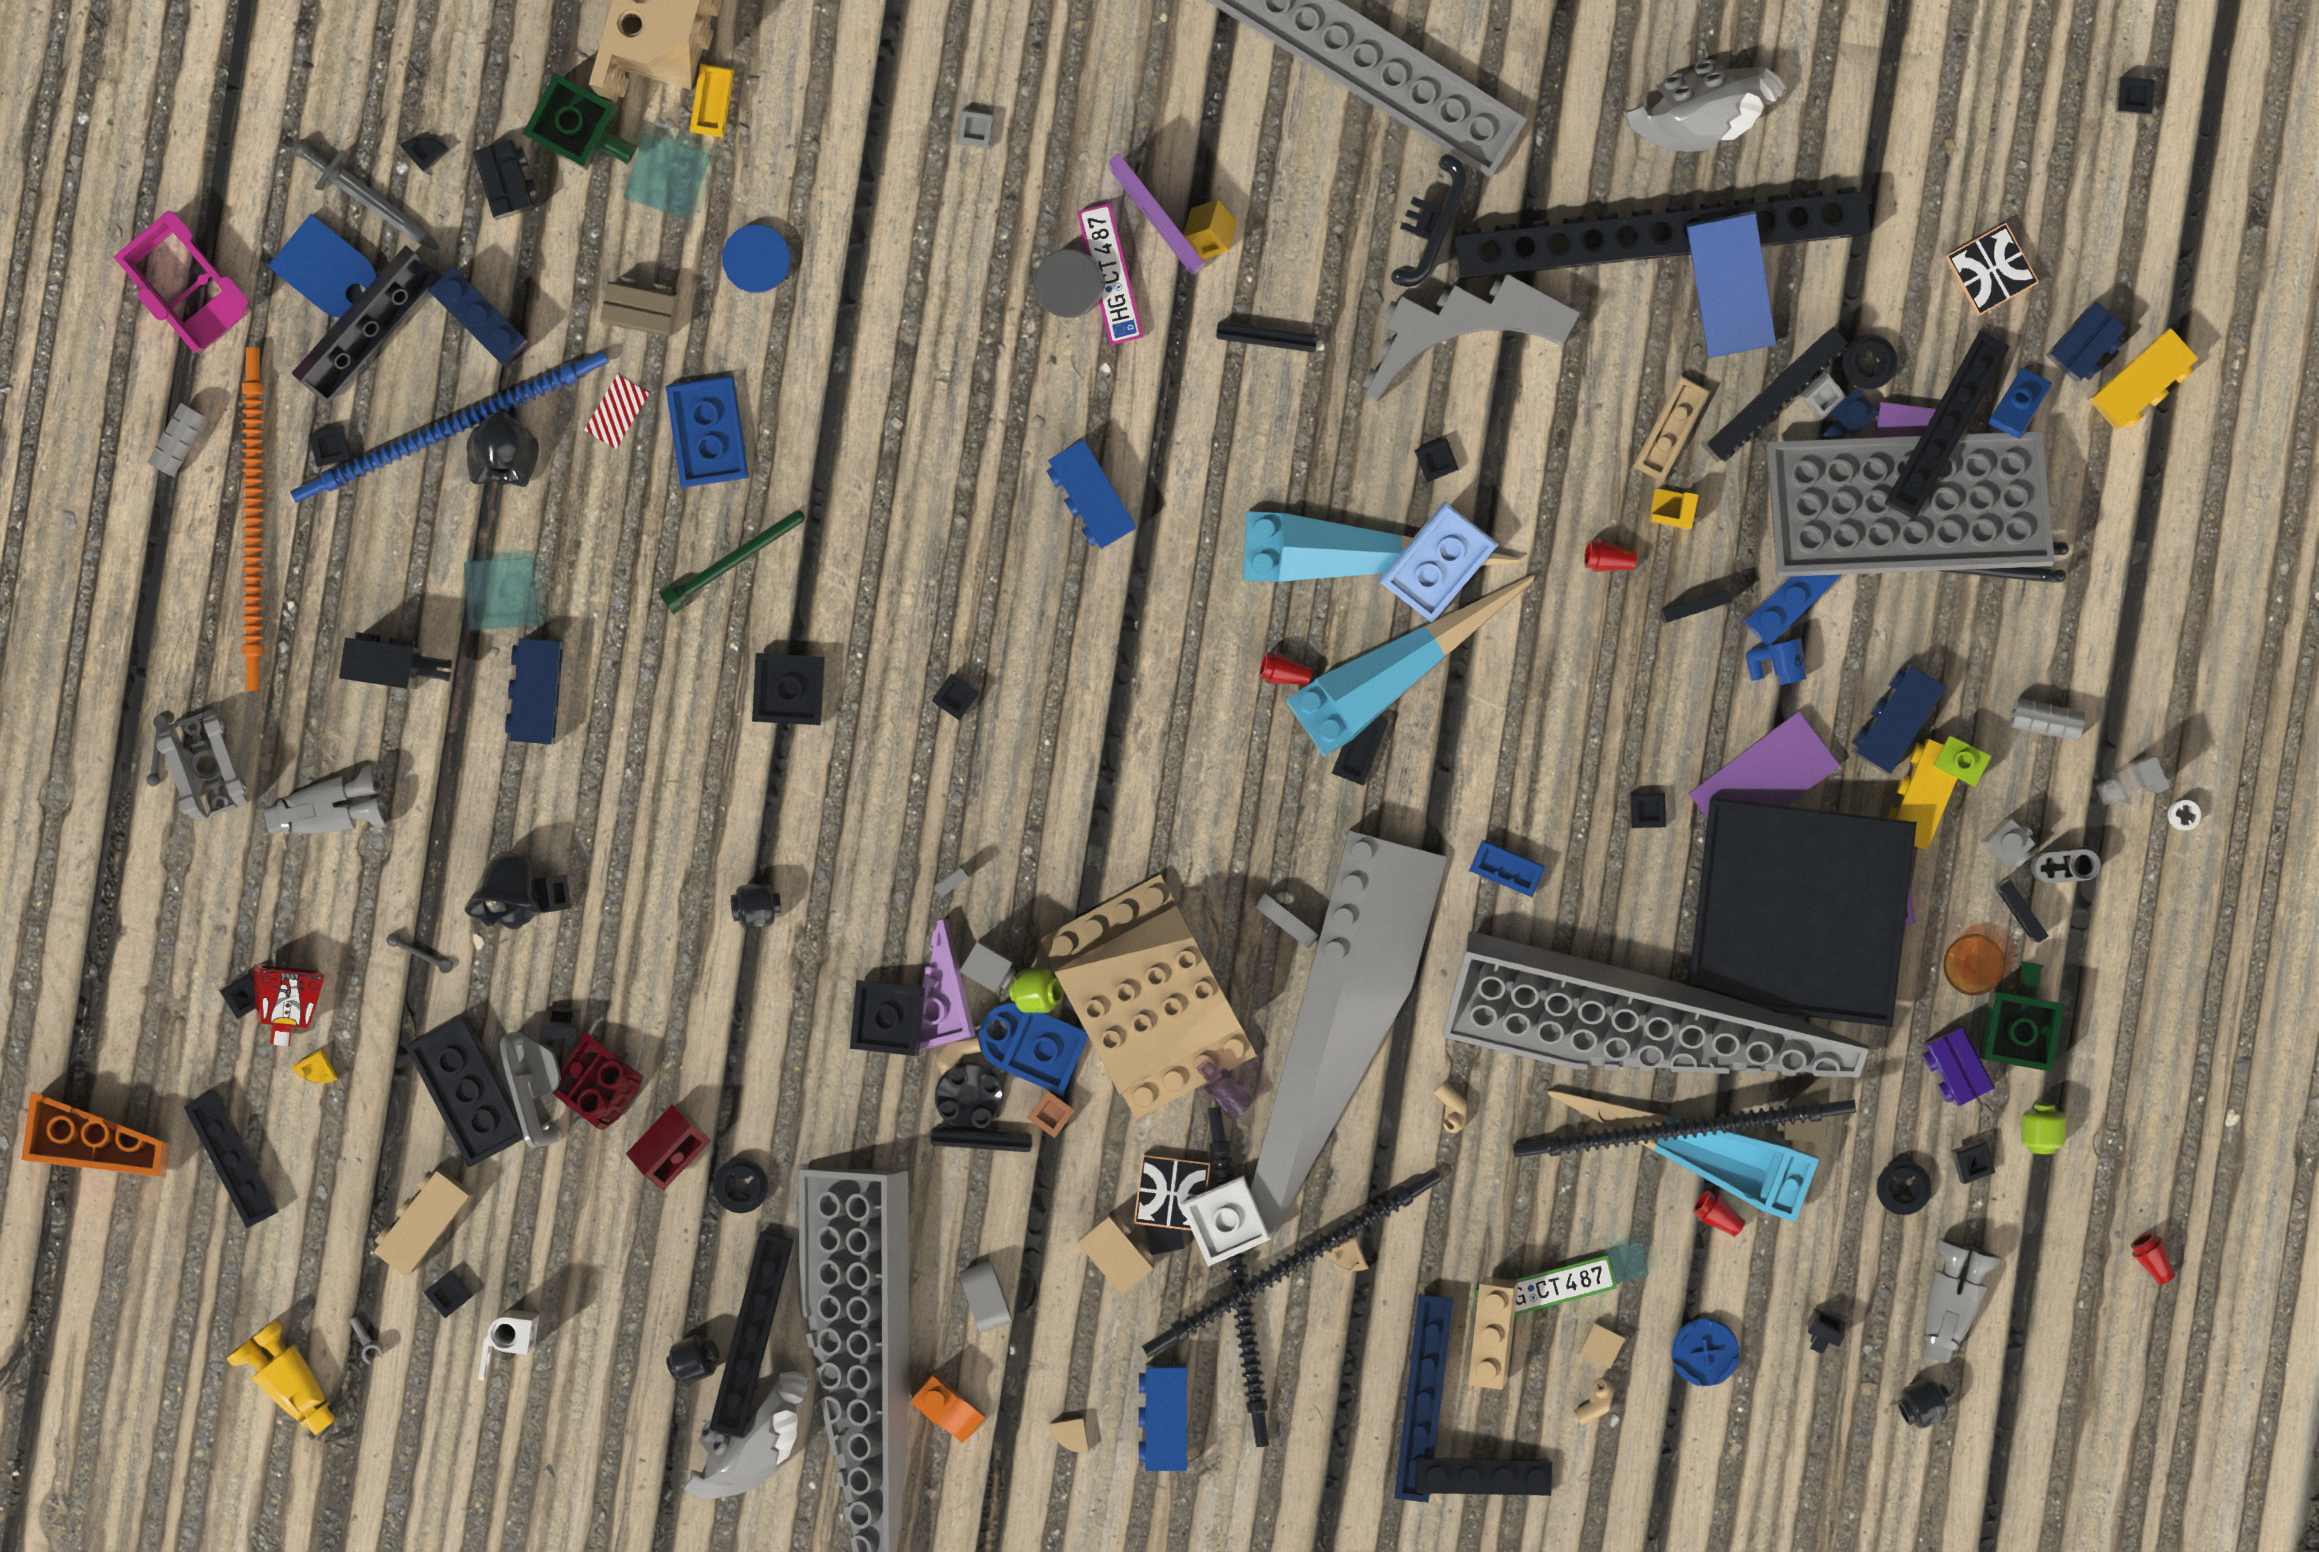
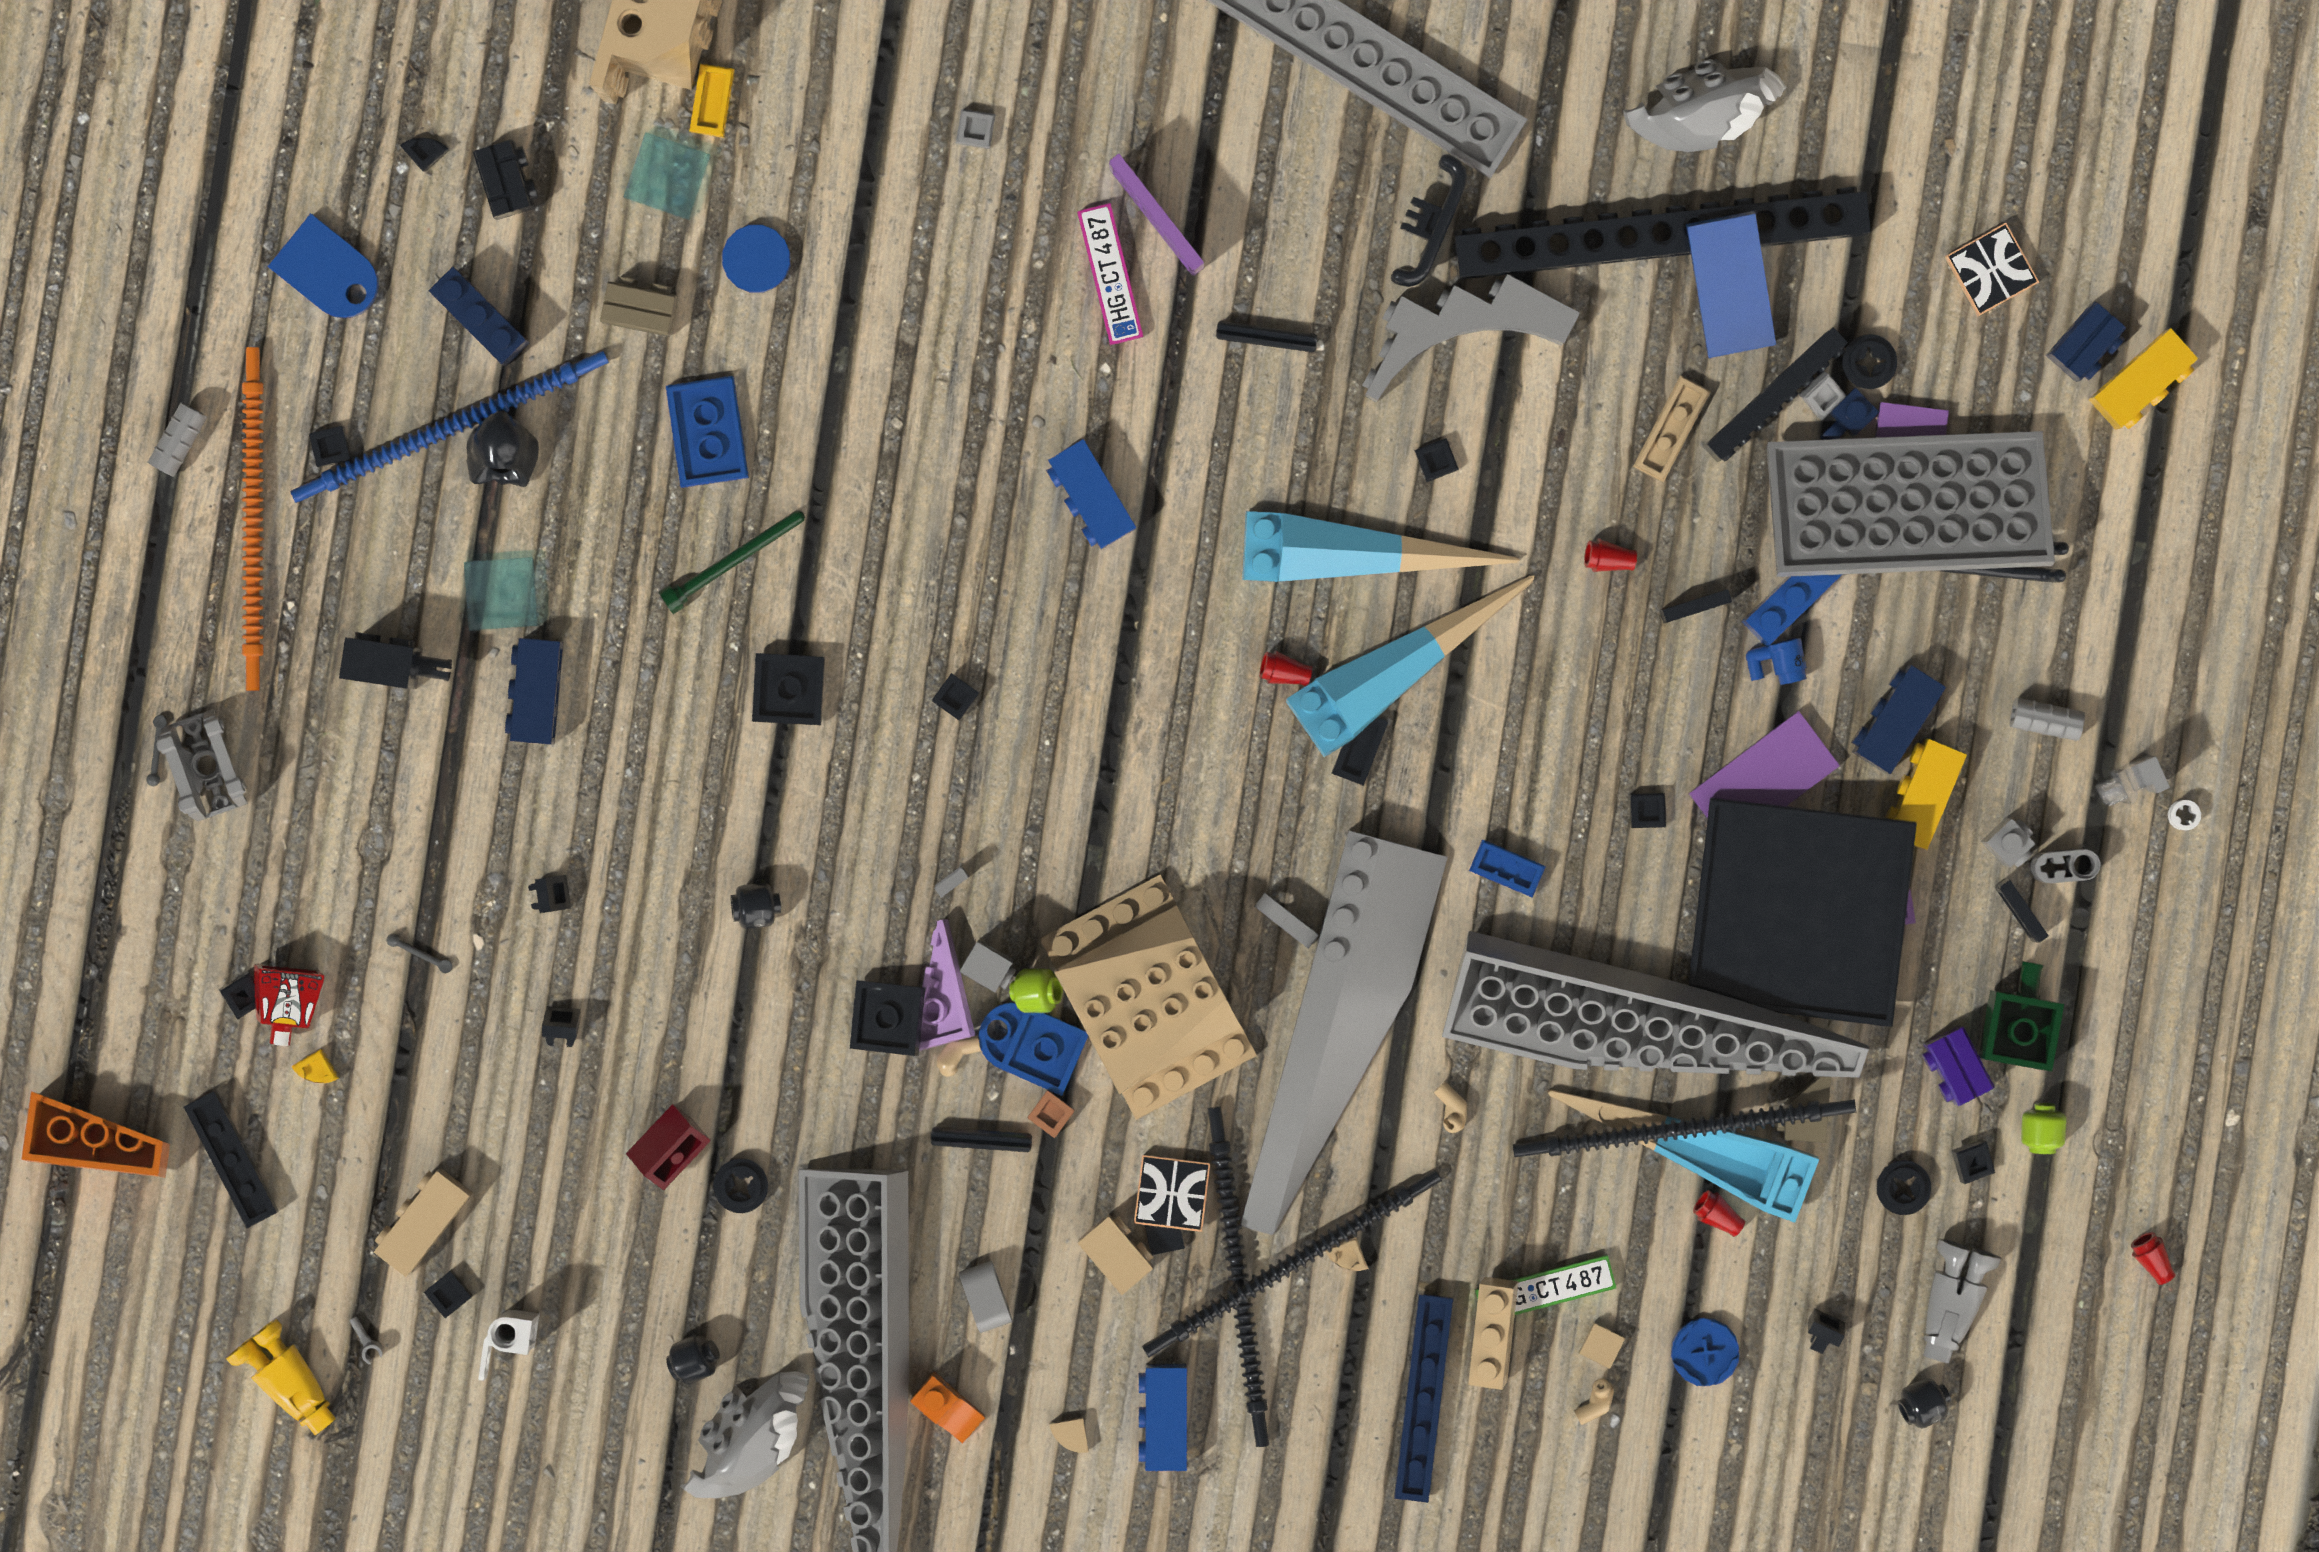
(211, 319): dark pink piece -> none
(330, 806): light grey piece -> none
(354, 187): dark grey sword -> none
(366, 324): black piece -> none
(467, 1090): black tile -> none
(510, 880): black piece -> none
(528, 1073): light grey piece -> none
(576, 124): dark green brick -> none
(597, 1083): dark red slope -> none
(616, 411): sticker -> none
(751, 1335): black tile -> none
(968, 1095): black dish -> none
(1069, 283): dark grey tile -> none
(1210, 229): yellow panel -> none
(1224, 1090): hinge -> none
(1225, 1221): white tile -> none
(1438, 561): light blue tile -> none
(1483, 1476): black plate -> none
(1627, 1262): clear light blue tile -> none
(1673, 508): yellow panel -> none
(1947, 425): black tile -> none
(1962, 761): lime bracket -> none
(1974, 964): clear orange piece -> none
(2020, 403): blue plate -> none
(2134, 95): black plate -> none

